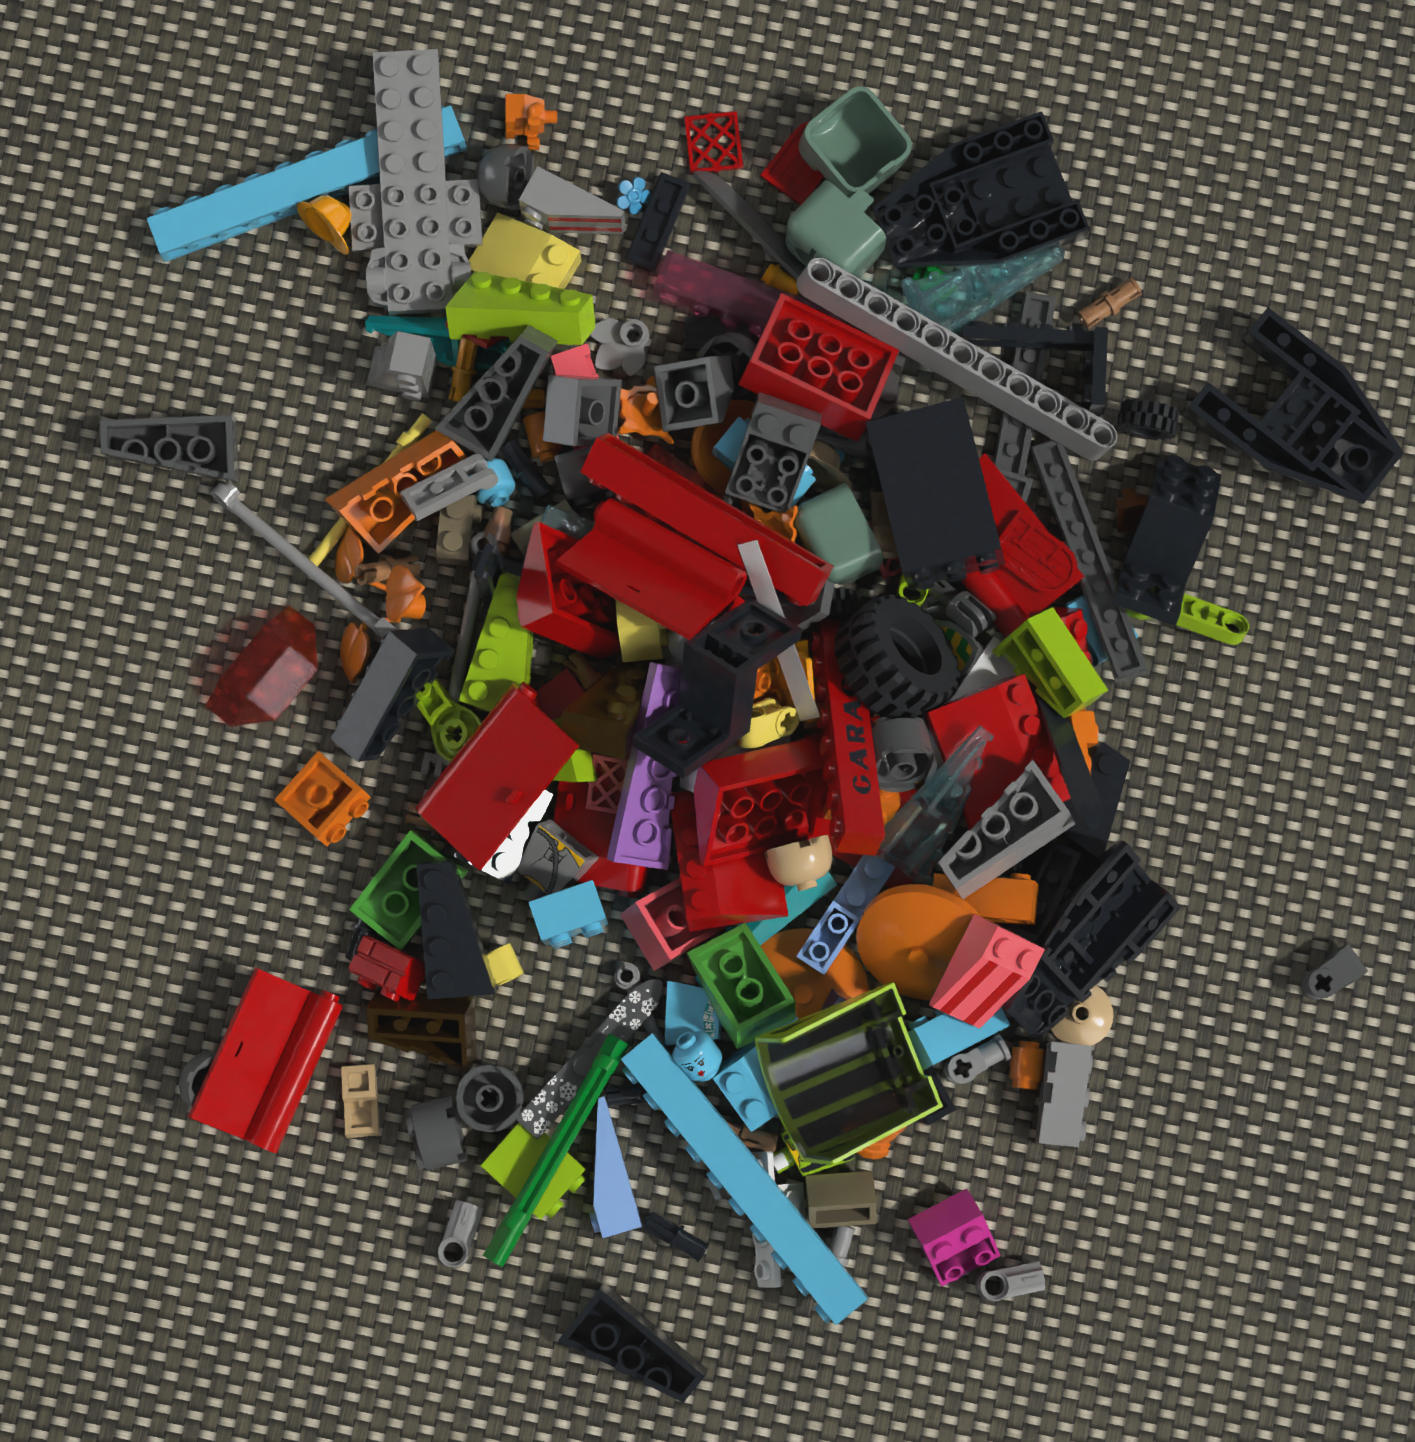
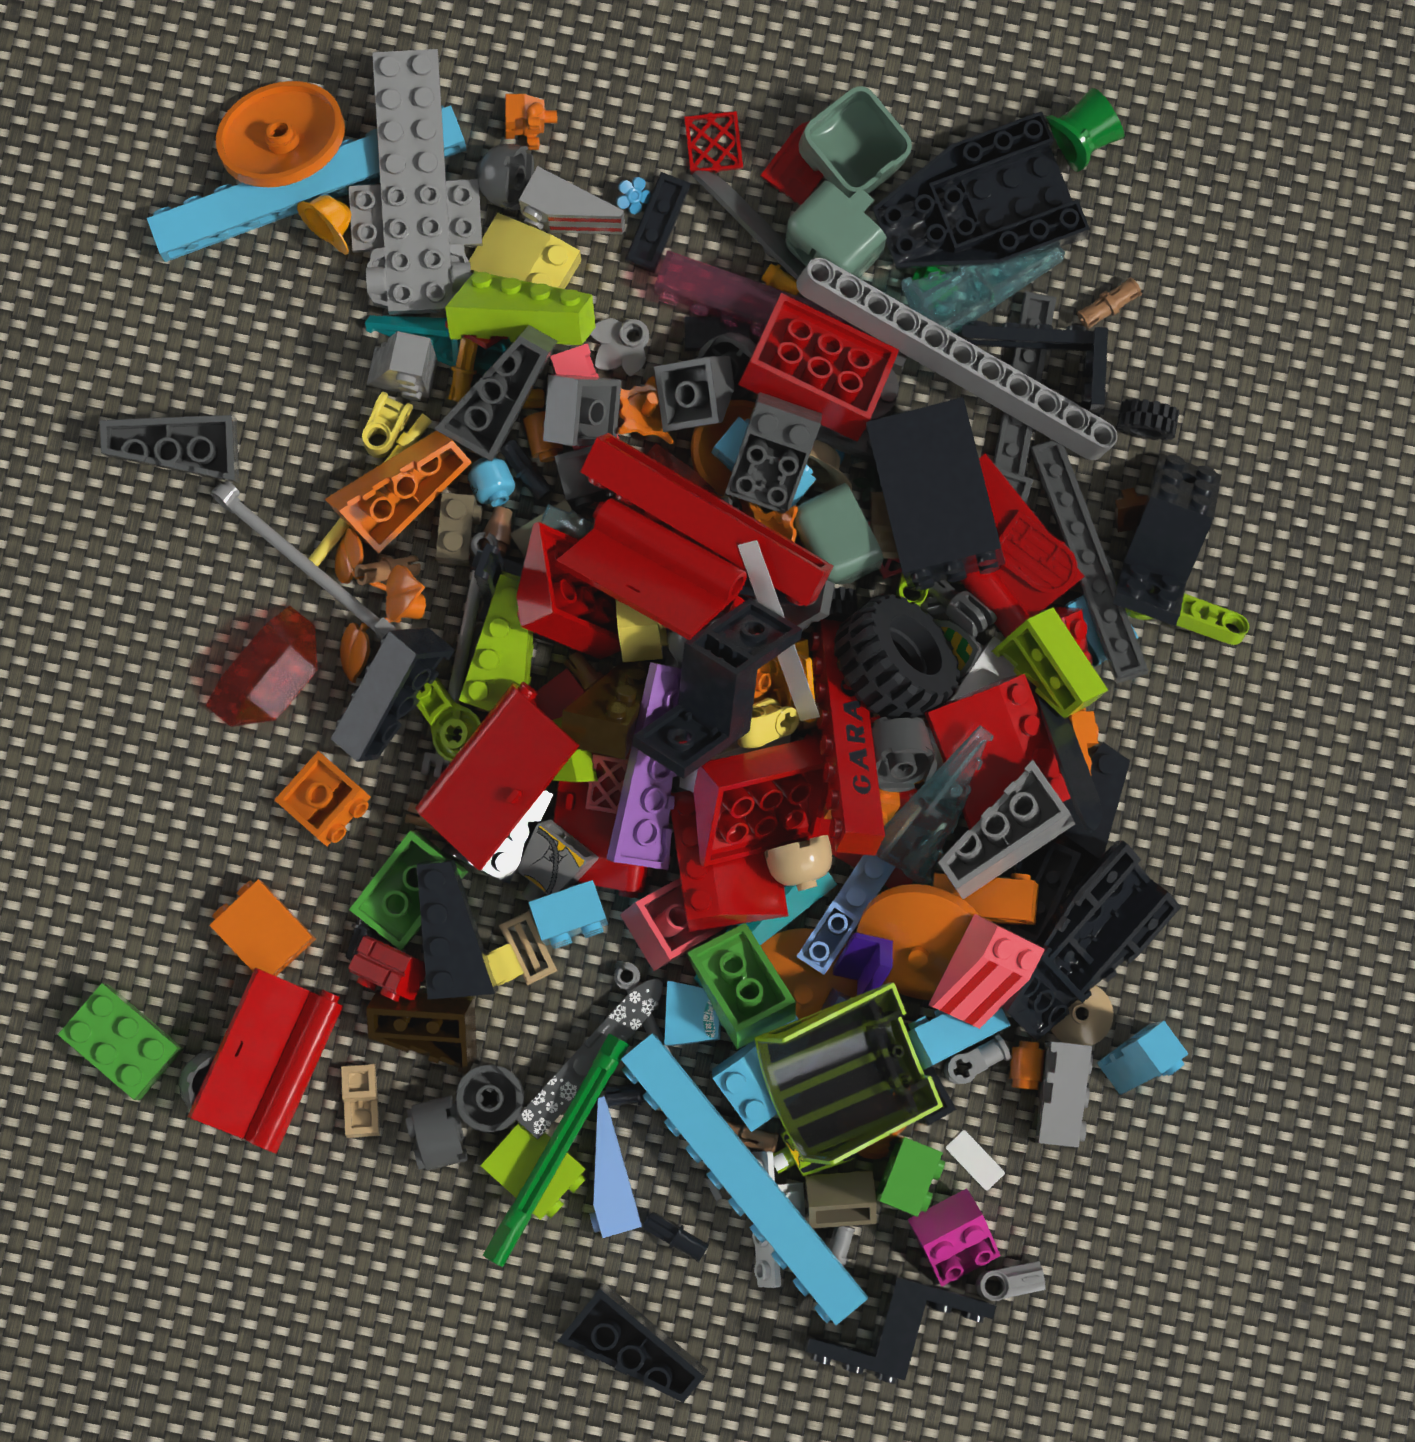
(120, 1041): none -> bright green brick
(261, 929): none -> orange brick
(280, 134): none -> orange dish
(388, 419): none -> light yellow piece
(449, 486): light grey plate -> none
(460, 1230): light grey piece -> none
(540, 974): none -> tan tile
(697, 1056): medium azure head -> none
(865, 960): none -> dark purple panel
(898, 1329): none -> black bracket
(910, 1176): none -> bright green brick
(975, 1160): none -> white sticker
(1086, 128): none -> green hat
(1143, 1057): none -> medium azure wedge
(1318, 427): black wedge -> none
(1336, 970): dark grey piece -> none

